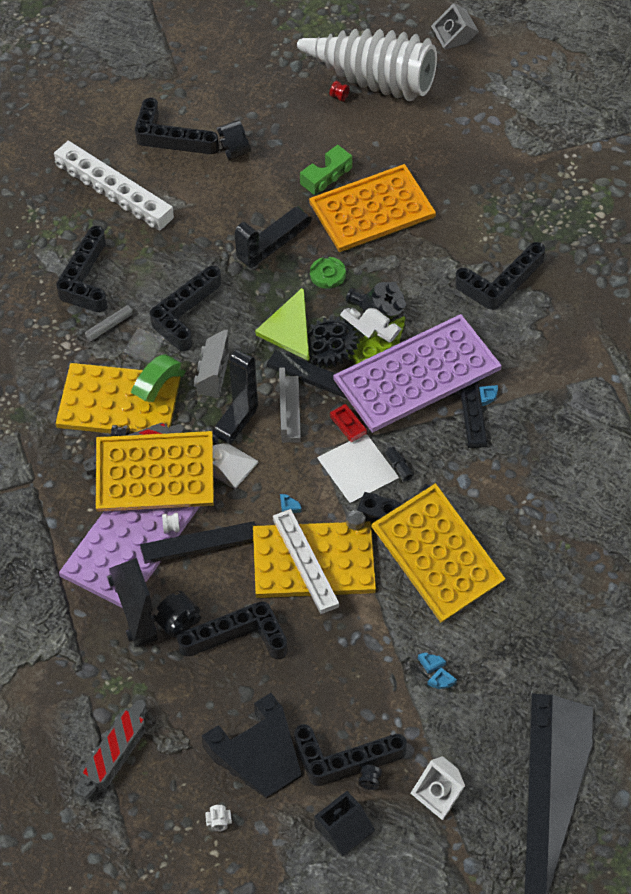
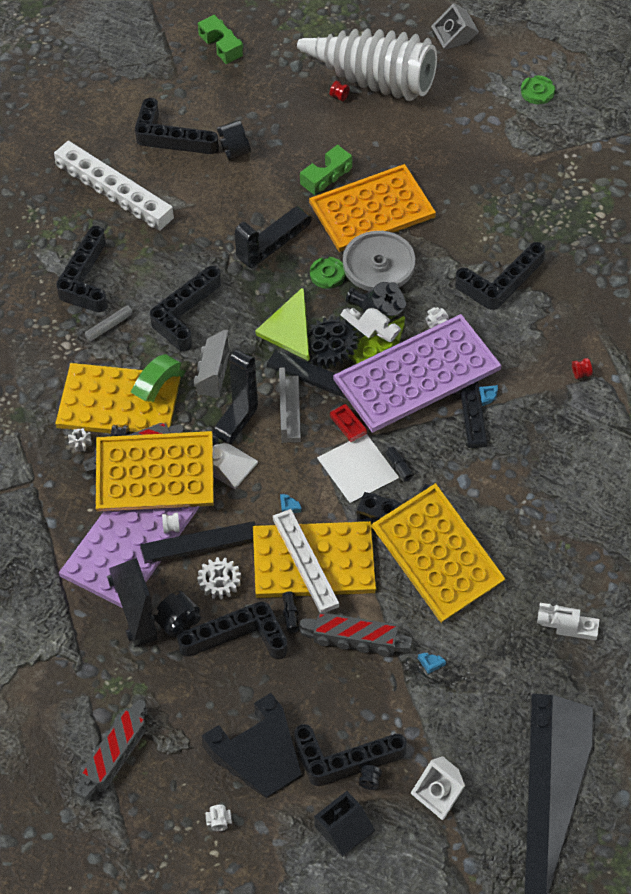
(79, 440): none -> white gear
(144, 345): clear piece -> none
(219, 578): none -> white gear
(228, 46): none -> bright green arch
(290, 612): none -> black pin
(355, 520): dark grey tile -> none
(355, 634): none -> dark grey hinge
(377, 259): none -> light grey dish
(436, 317): none -> white gear
(442, 680): dark azure tile -> none
(537, 89): none -> bright green tile
(568, 621): none -> white plate
(582, 368): none -> red wheel

